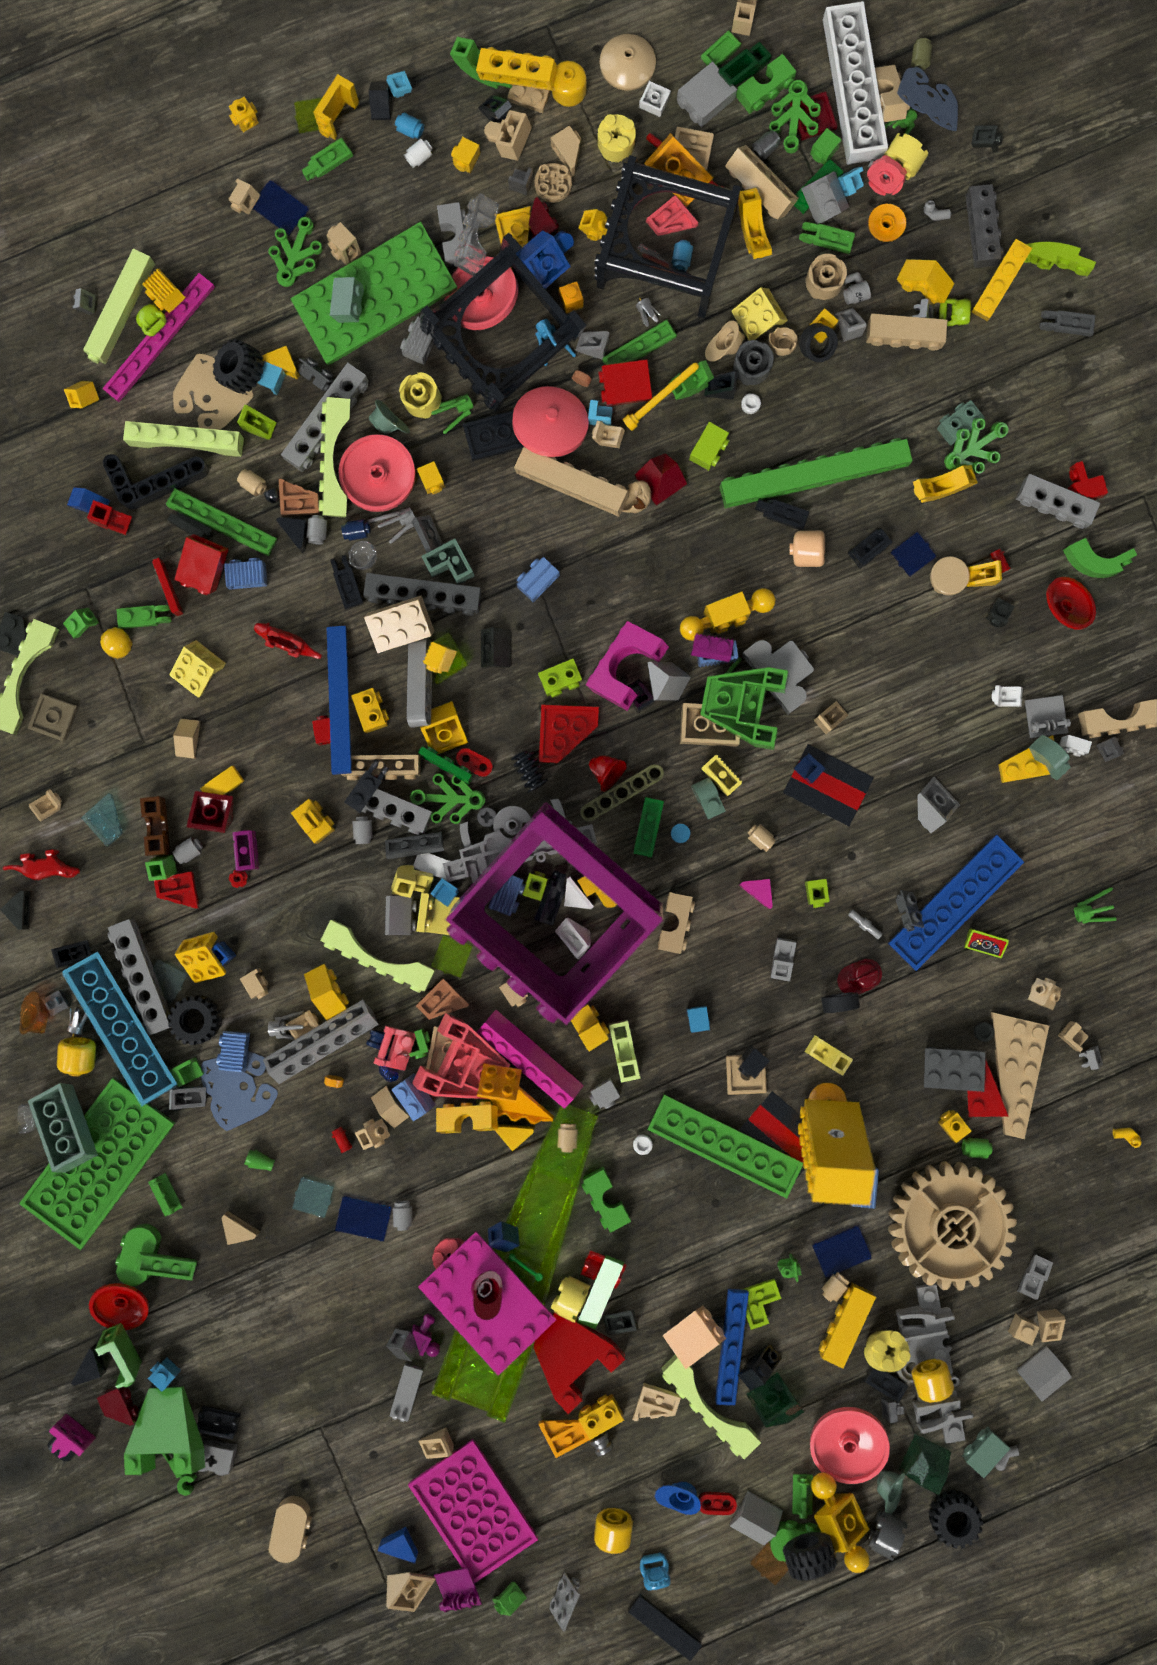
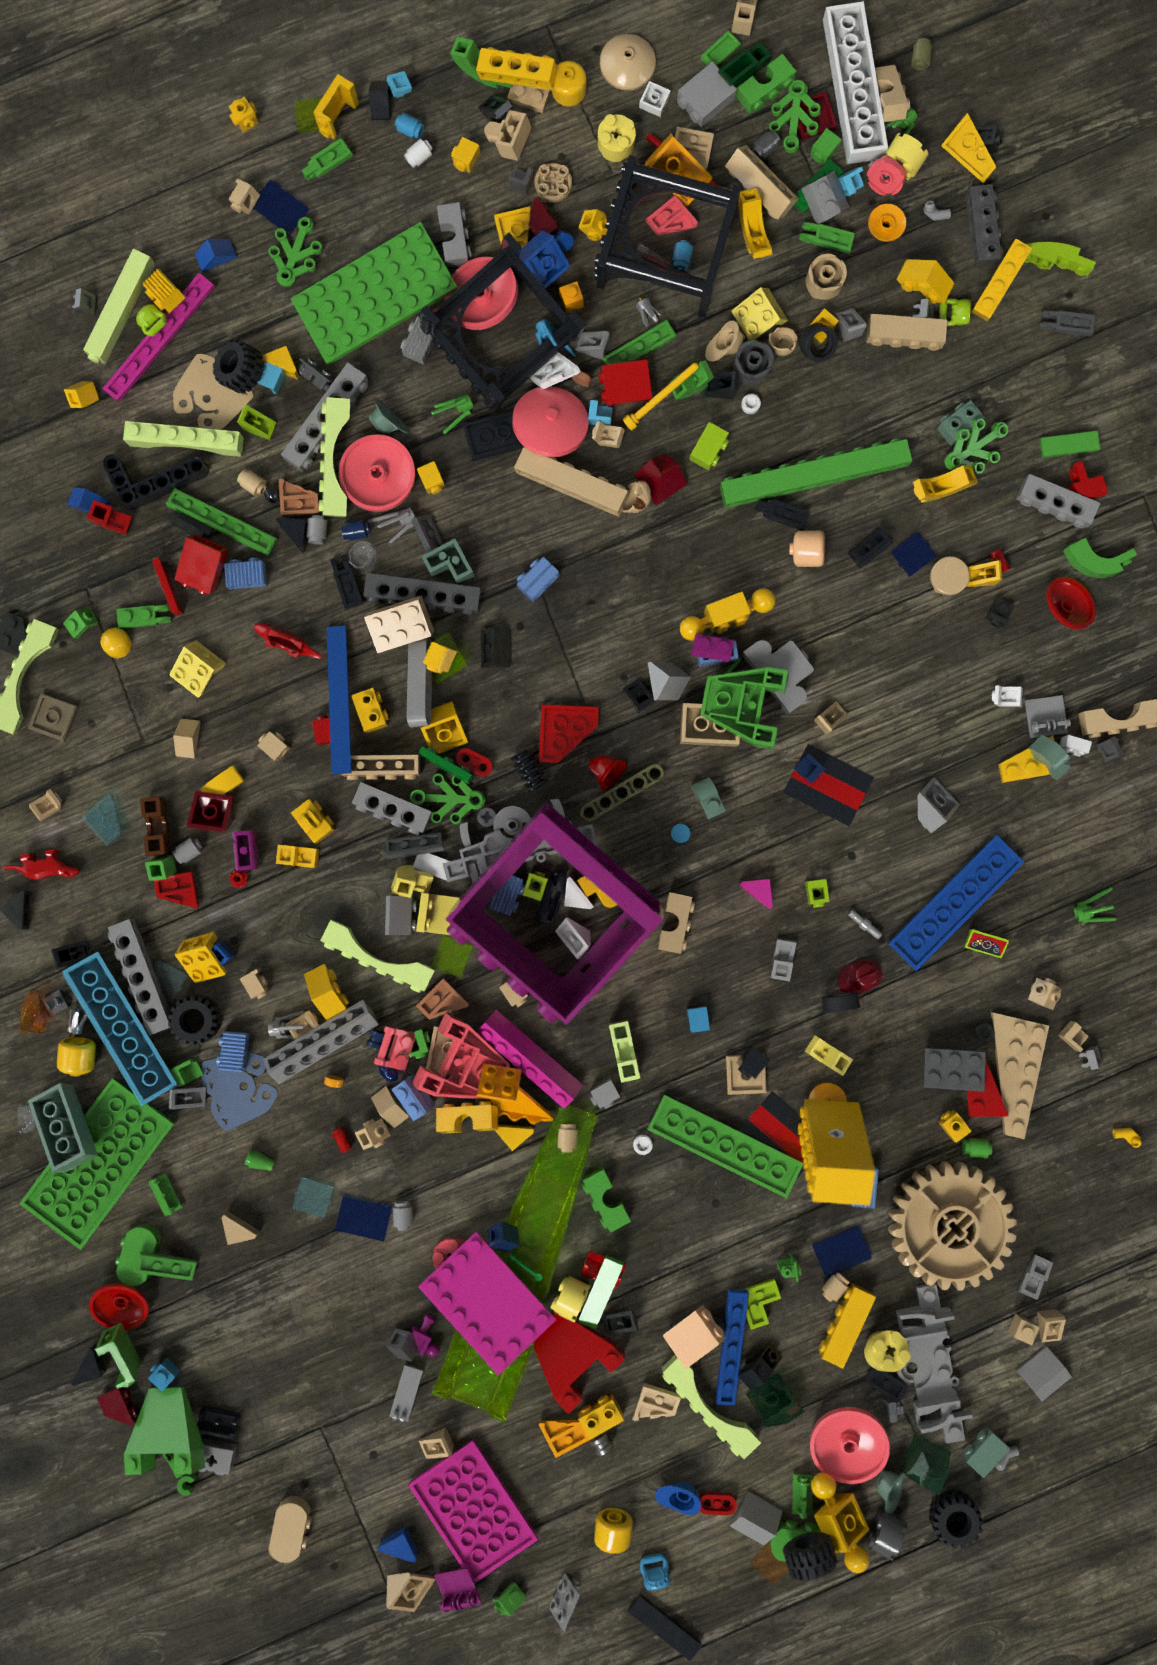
(69, 1439): dark pink piece -> none
(215, 253): none -> blue slope
(273, 745): none -> tan brick
(297, 856): none -> yellow slope
(343, 244): tan brick -> none
(346, 299): sand green brick -> none
(362, 830): light grey brick -> none
(365, 788): black hinge -> none
(420, 395): light yellow brick -> none
(444, 892): dark azure panel -> none
(470, 253): clear arch -> none
(487, 1295): dark red piece -> none
(555, 371): none -> white wing
(560, 678): lime brick -> none
(567, 148): tan slope -> none
(589, 1028): yellow brick -> none
(629, 641): dark pink arch -> none
(648, 827): green plate -> none
(721, 775): light yellow brick -> none
(761, 837): tan brick -> none
(857, 292): light grey piece -> none
(907, 902): dark grey hinge -> none
(933, 106): sand blue piece -> none
(933, 1380): yellow head -> none
(969, 149): none -> yellow wing
(1069, 444): none -> bright green tile

